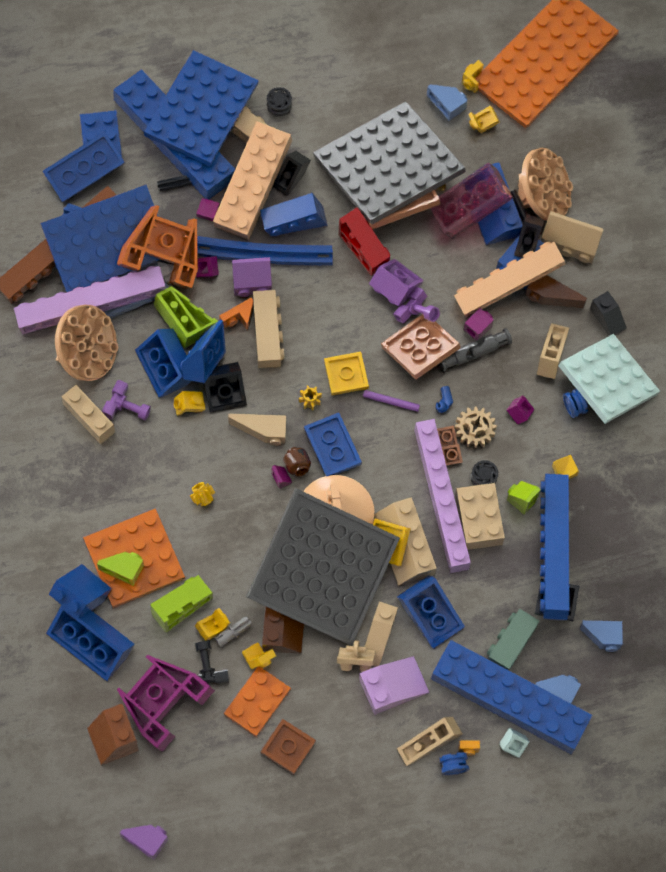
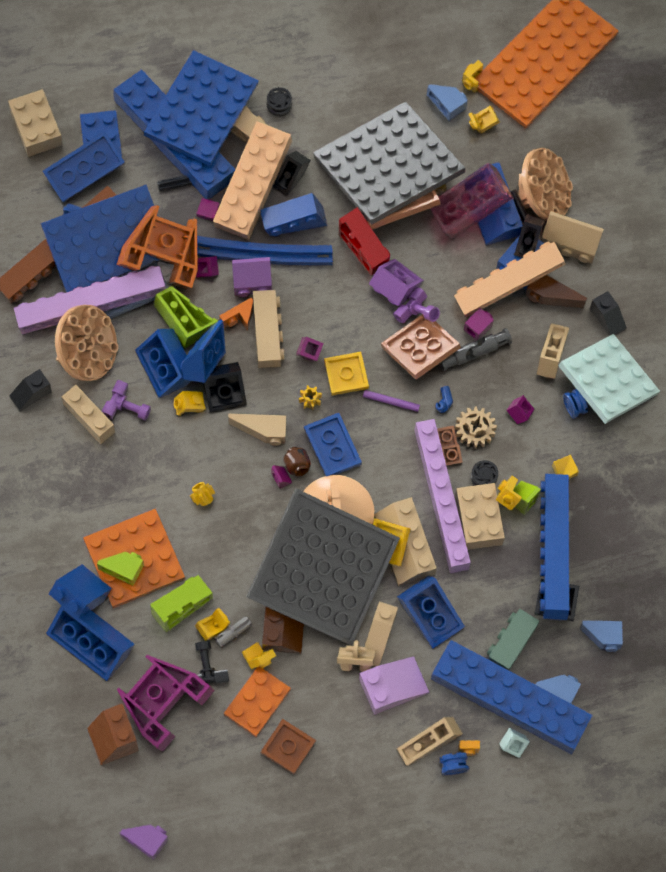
(30, 390): none -> black slope
(35, 123): none -> tan brick
(309, 349): none -> magenta brick
(506, 495): none -> yellow bracket

